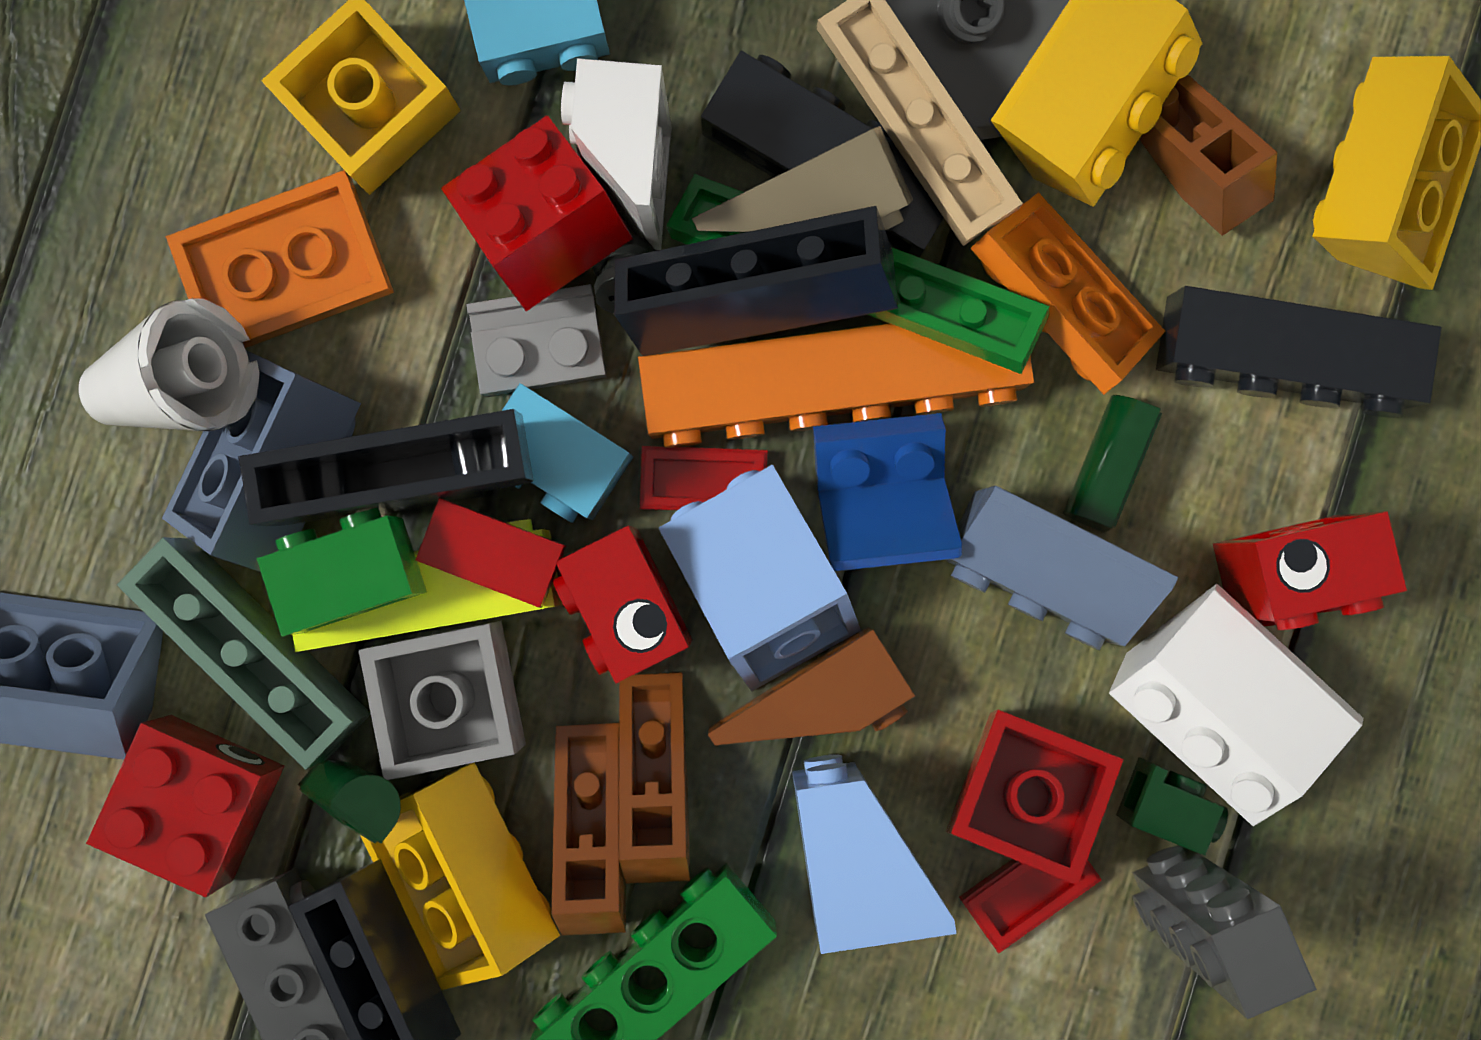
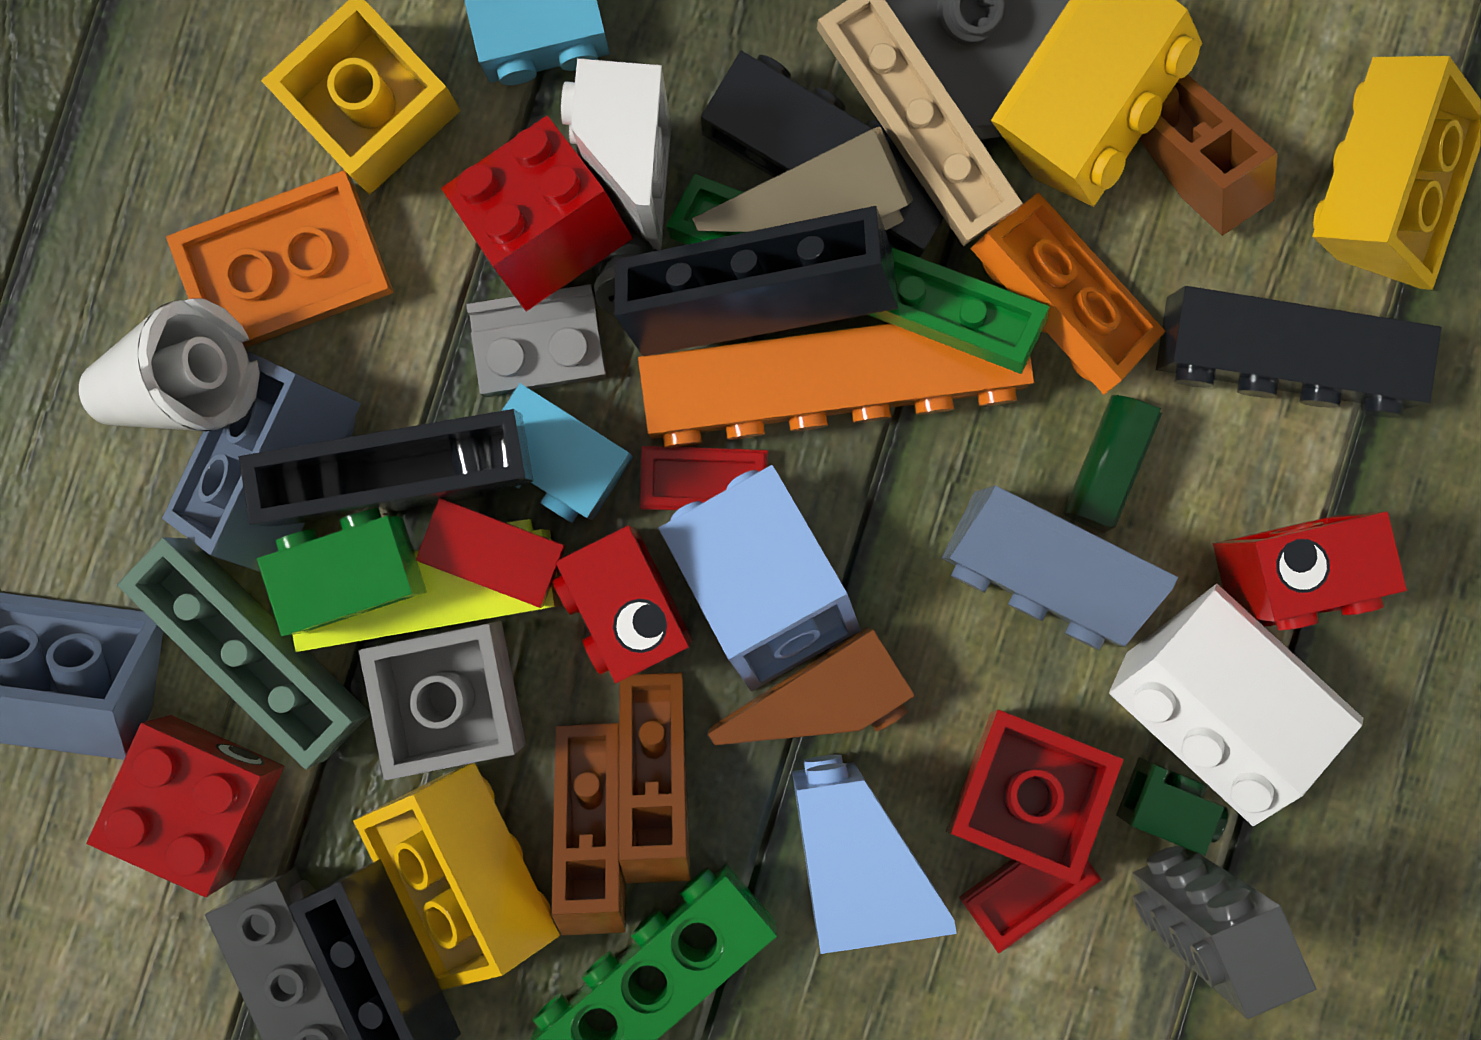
(354, 797): dark green brick -> none
(885, 492): blue bracket -> none

